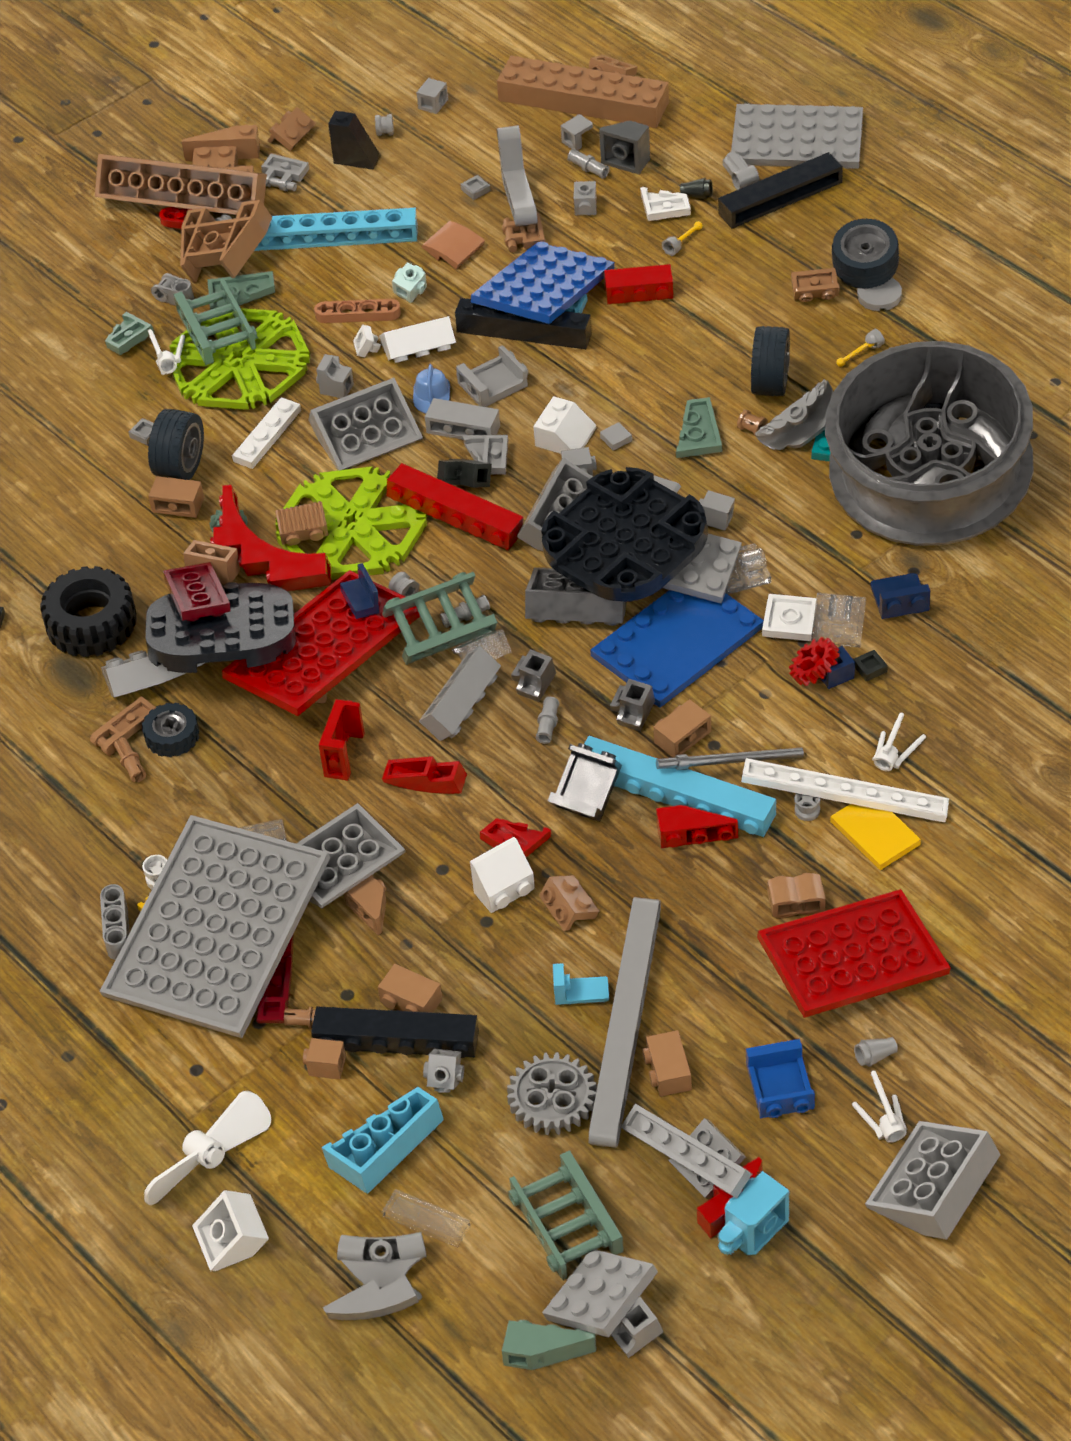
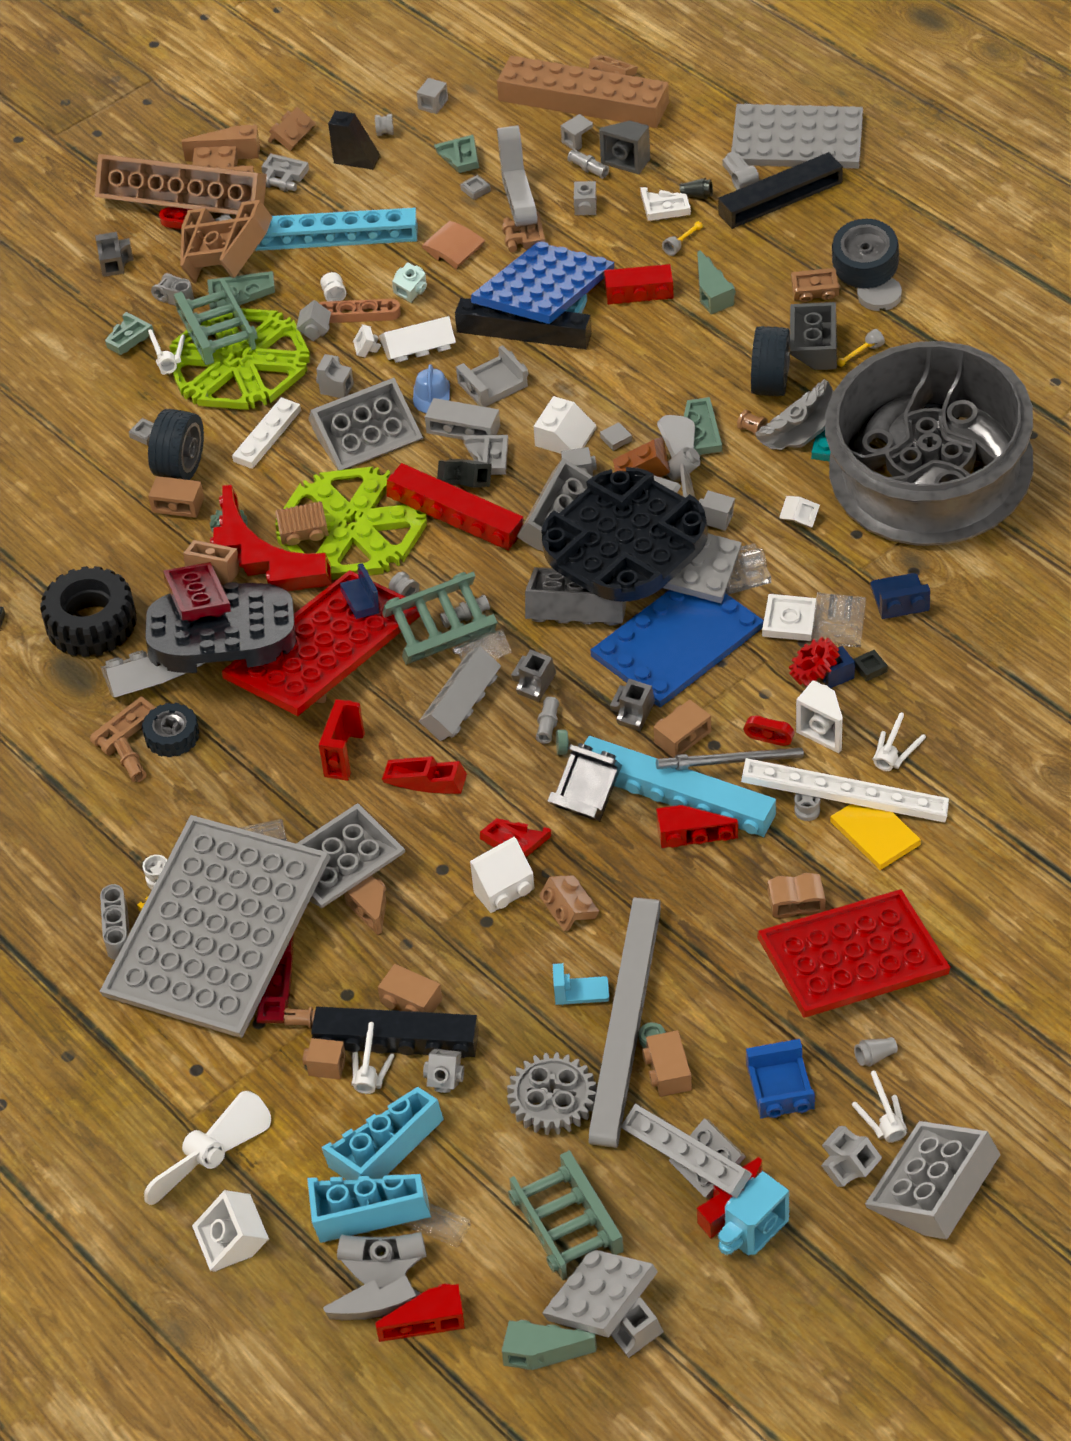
(113, 253): none -> flat silver brick
(313, 320): none -> light grey brick
(333, 287): none -> white wheel
(365, 1204): none -> medium azure wedge
(366, 1078): none -> white plant
(428, 1313): none -> red slope
(459, 153): none -> sand green wing
(562, 742): none -> sand green tile
(648, 457): none -> dark orange slope
(648, 1030): none -> sand green tile
(679, 438): none -> light grey piece
(714, 289): none -> sand green slope
(769, 730): none -> red plate
(799, 510): none -> white panel
(814, 334): none -> dark grey slope
(820, 716): none -> white slope
(848, 1156): none -> light grey brick

